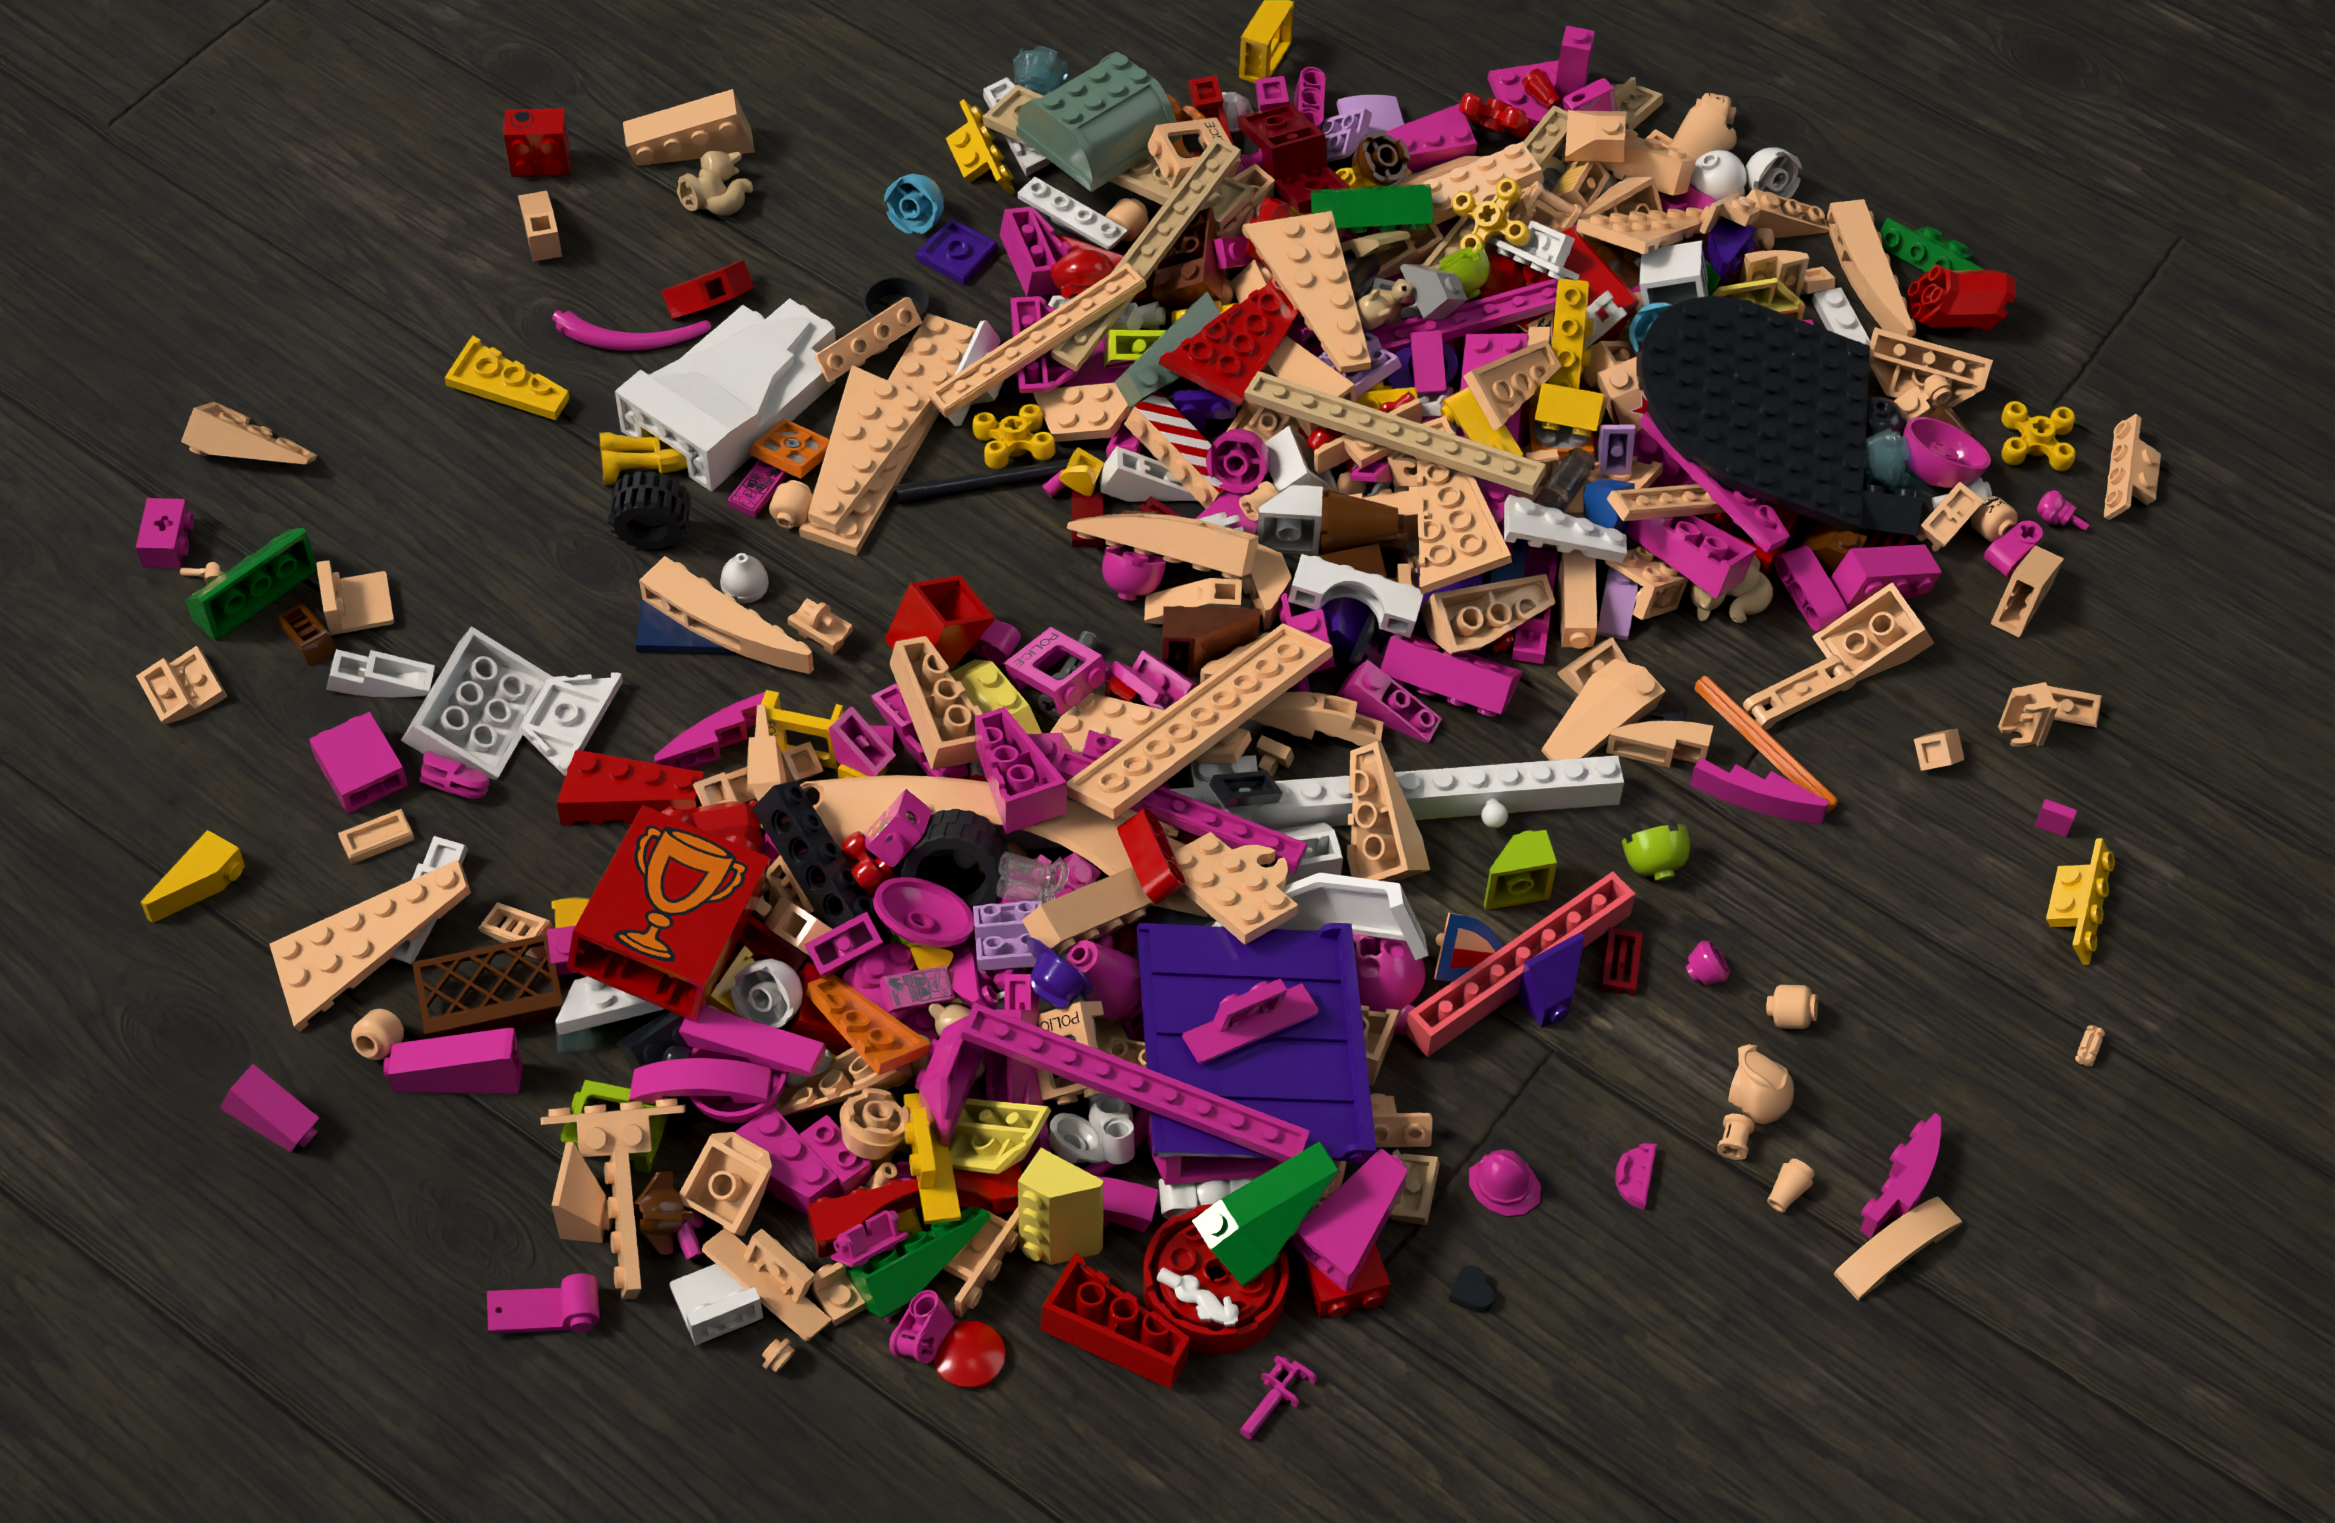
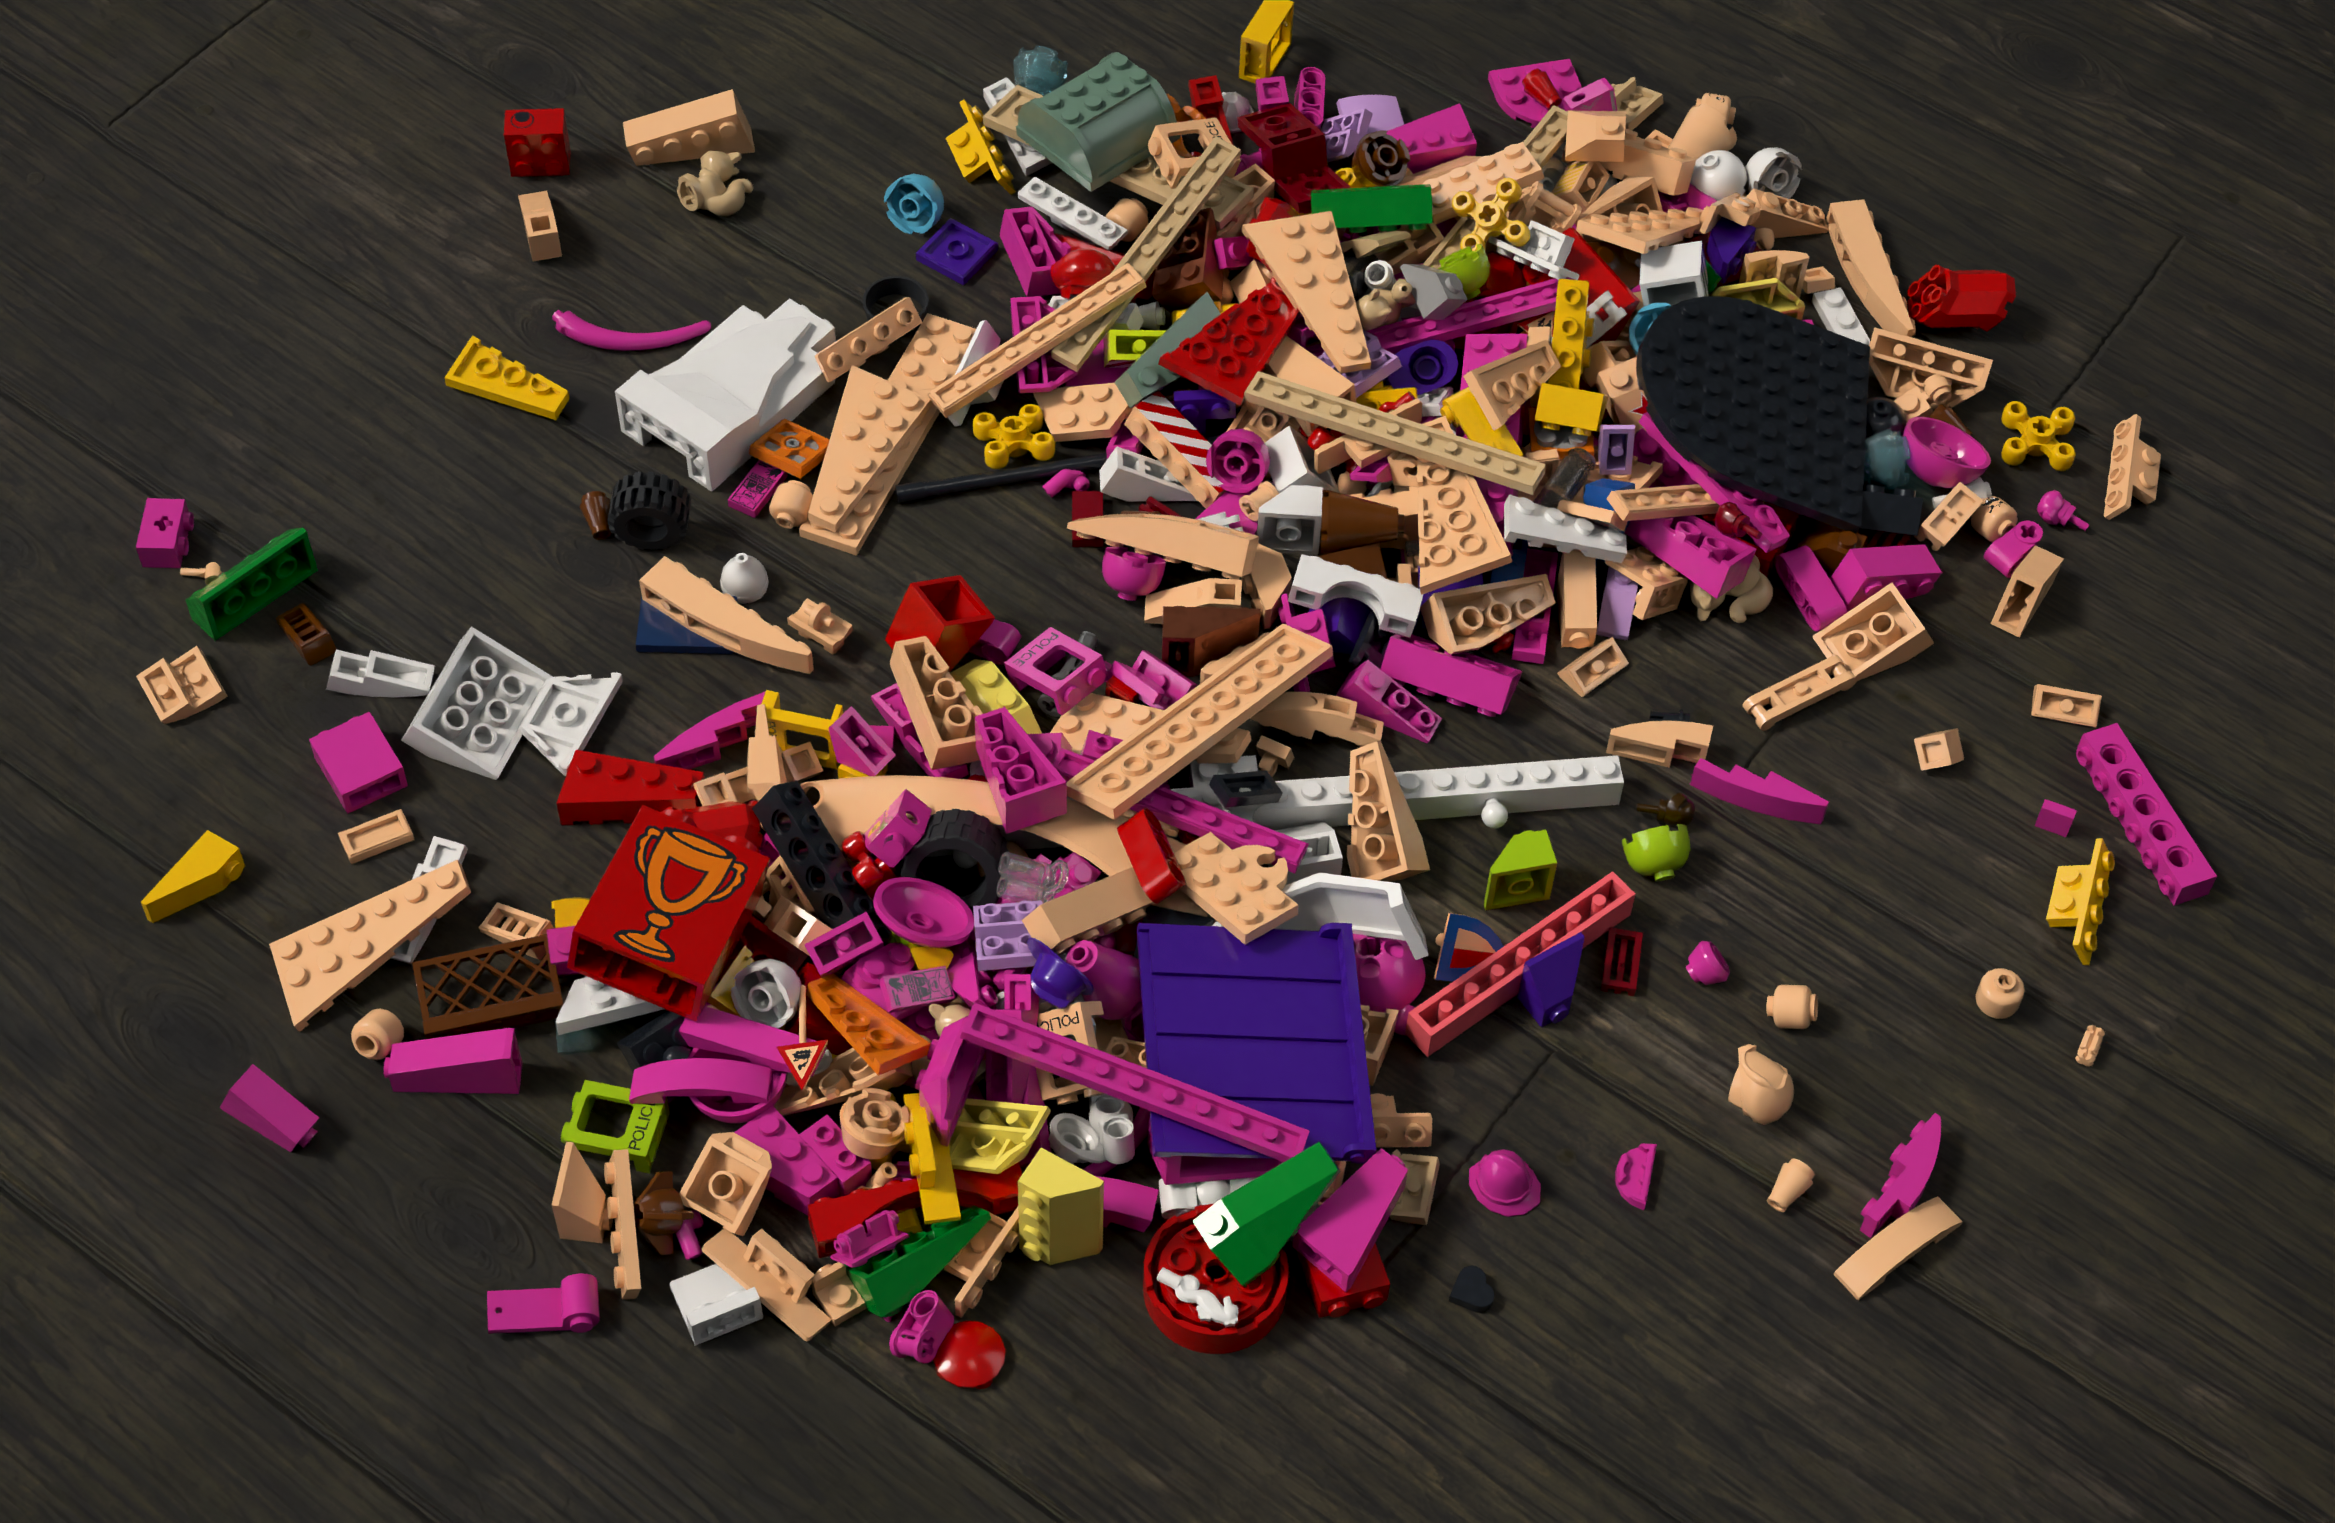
(225, 432): light nougat wedge -> none
(354, 601): light nougat bracket -> none
(453, 776): dark pink arm -> none
(595, 509): none -> reddish brown cone
(606, 1131): light nougat bracket -> none
(614, 460): yellow piece -> none
(707, 289): red slope -> none
(777, 1354): light nougat plate -> none
(804, 1056): none -> piece
(1082, 472): yellow tile -> none
(1112, 1325): red wedge -> none
(1250, 1018): dark pink bracket -> none
(1276, 1394): dark pink piece -> none
(1379, 275): none -> white cone
(1428, 362): dark pink tile -> none
(1495, 115): red gear -> none
(1574, 60): dark pink slope -> none
(1596, 515): none -> light nougat tile
(1610, 699): light nougat wedge -> none
(1673, 811): none -> dark brown piece
(1733, 522): none -> dark red piece
(1735, 1136): light nougat bush -> none
(1762, 740): orange axle -> none
(1925, 247): green bracket -> none
(2000, 993): none -> light nougat head
(2029, 712): light nougat hinge -> none
(2145, 814): none -> dark pink brick

